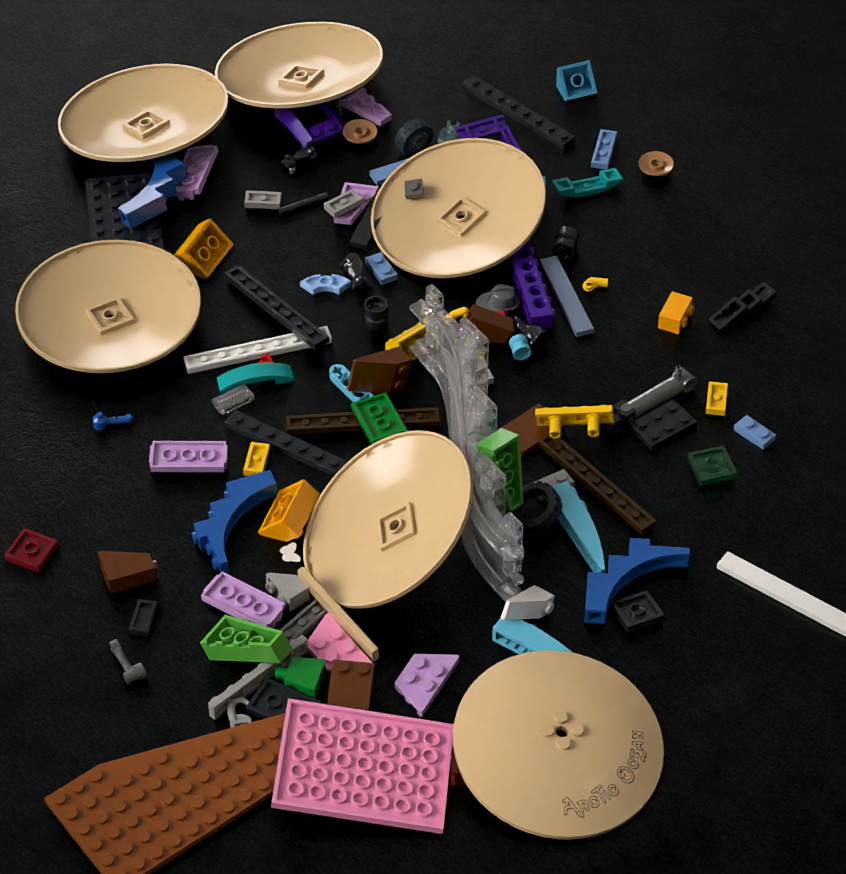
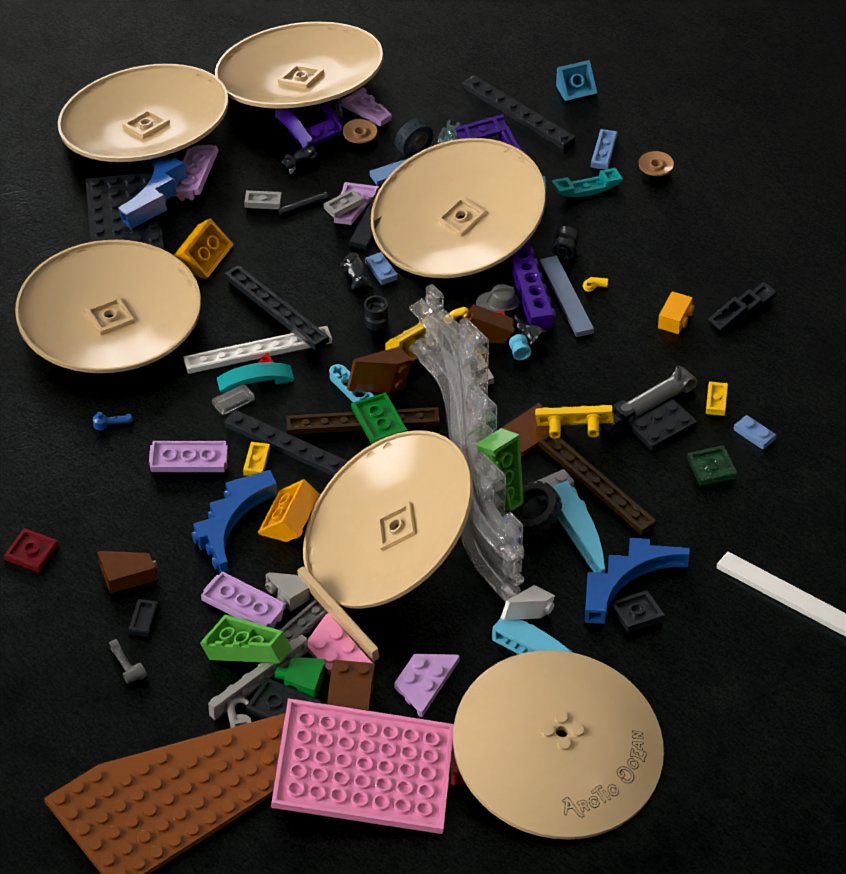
(288, 553): white sticker -> none
(326, 283): light blue tile -> none
(414, 189): dark grey plate -> none

